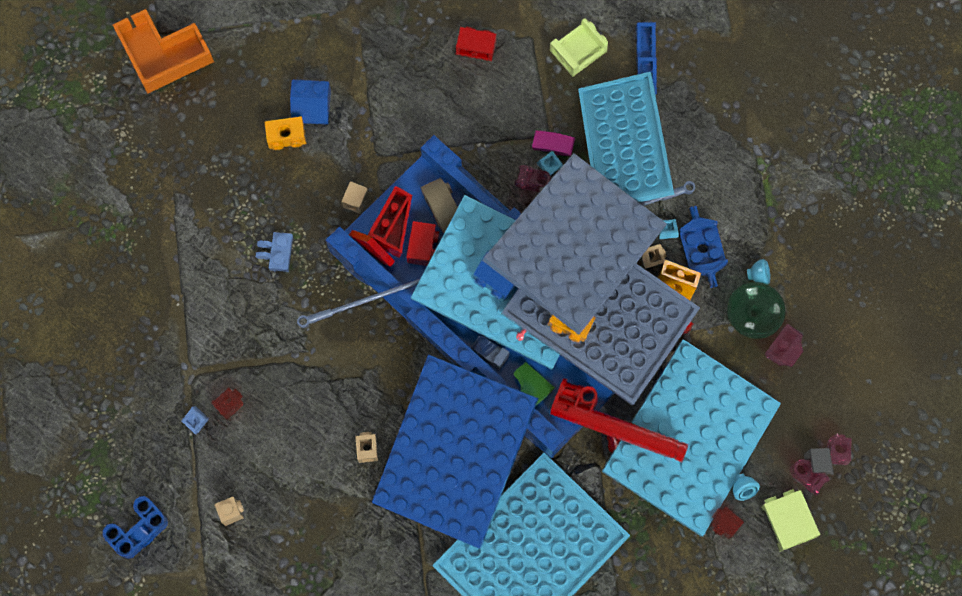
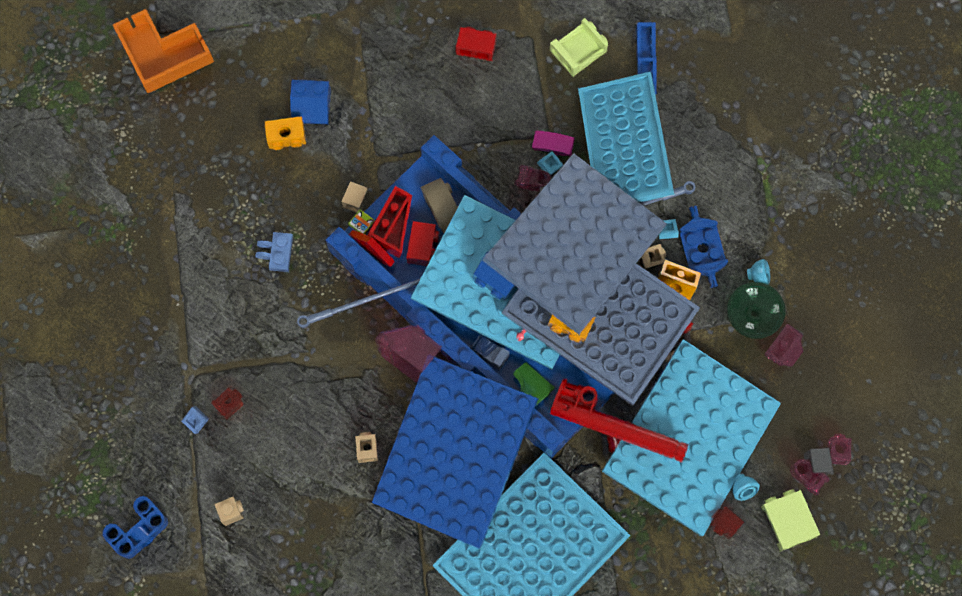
(361, 222): none -> tile
(407, 349): none -> clear pink windscreen

